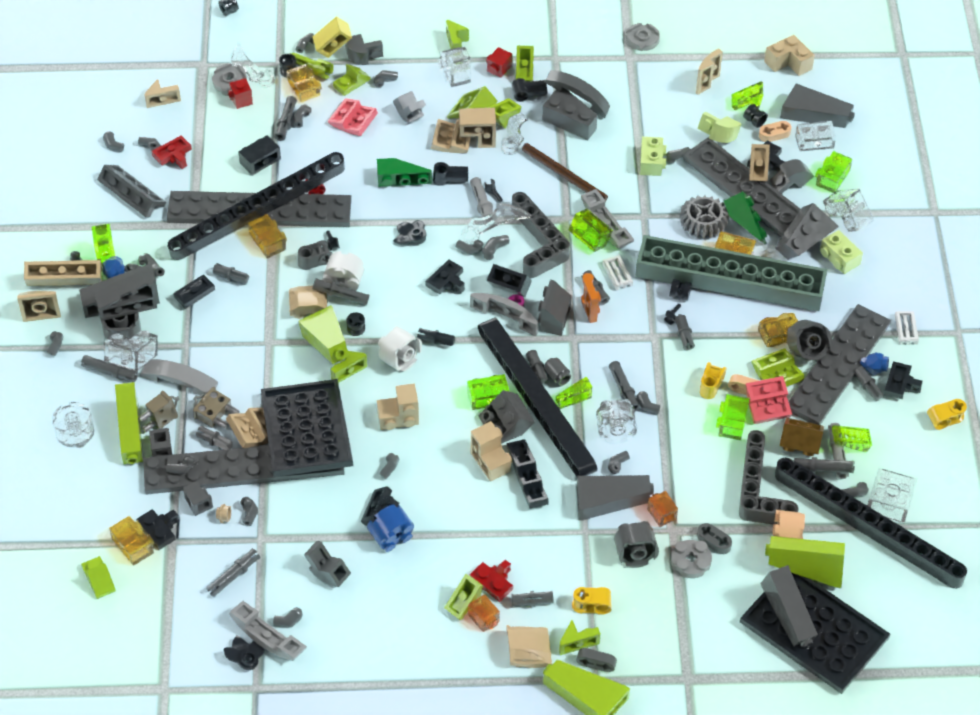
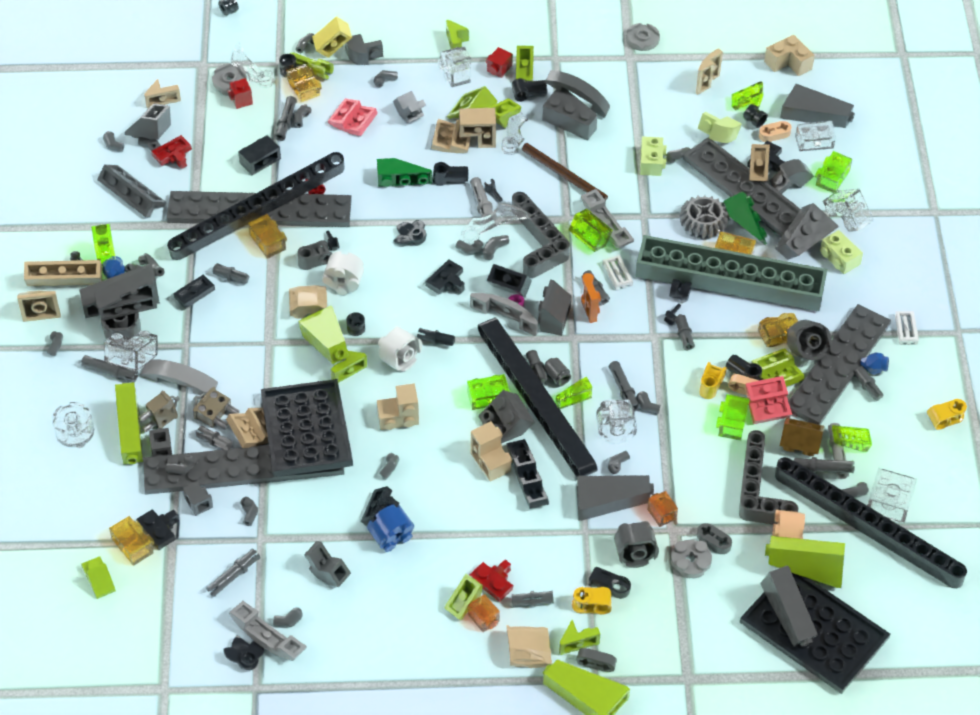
(151, 123): none -> dark grey slope
(223, 513): tan plate -> none
(339, 291): dark grey pin -> none
(351, 80): lime slope -> none
(604, 578): none -> black piece
(742, 367): none -> black piece
(900, 381): black hinge -> none

